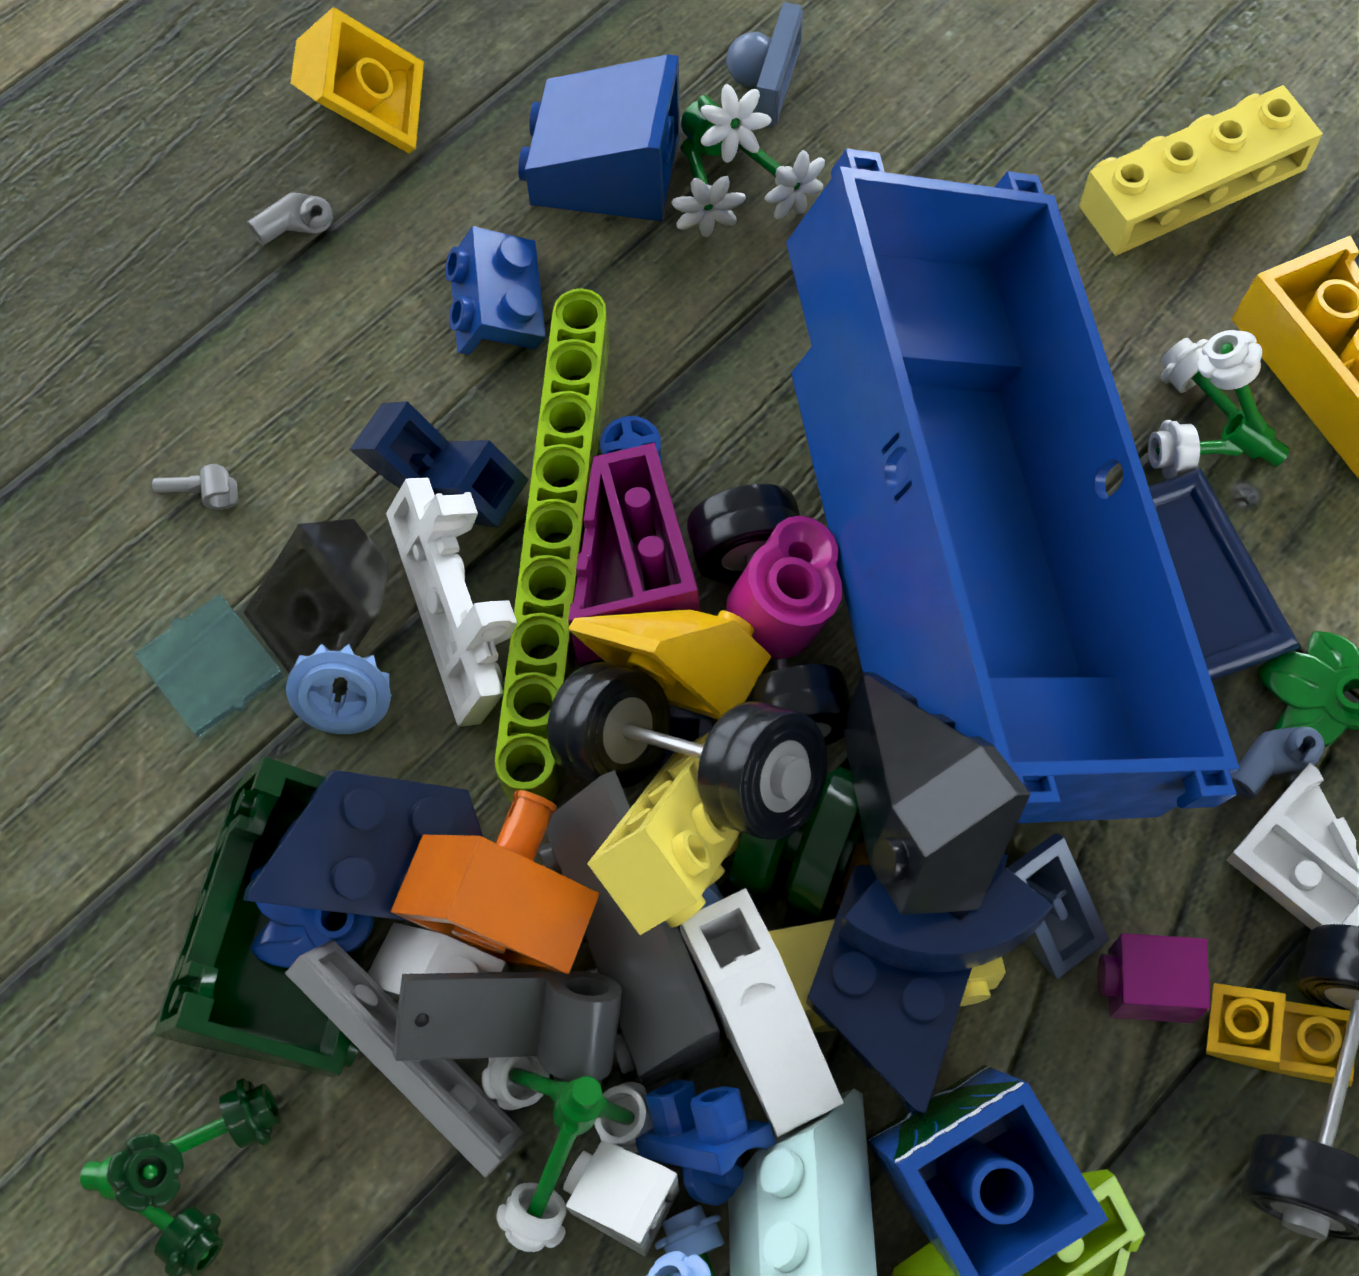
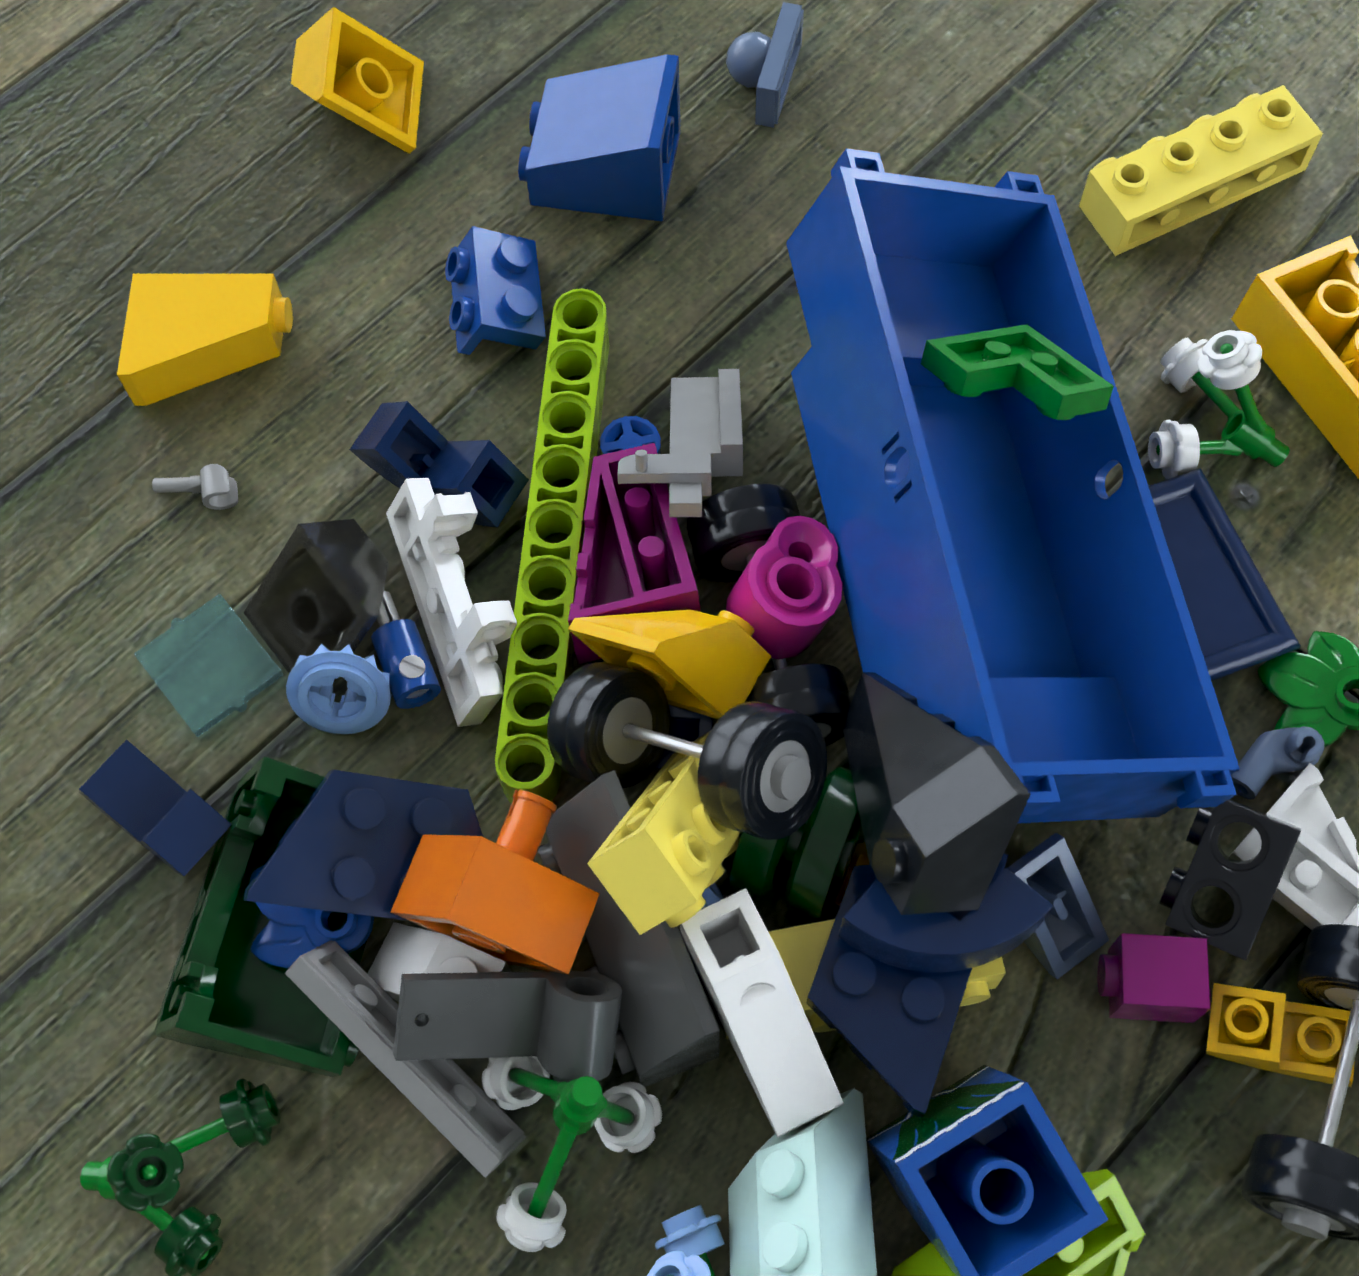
(154, 808): none -> dark blue brick
(198, 330): none -> yellow slope
(291, 213): light grey arm -> none
(404, 658): none -> blue piece
(621, 1194): white slope -> none
(702, 1137): blue hips -> none
(703, 442): none -> light grey piece
(721, 132): white plant -> none
(1019, 360): none -> green plate
(1247, 882): none -> black brick

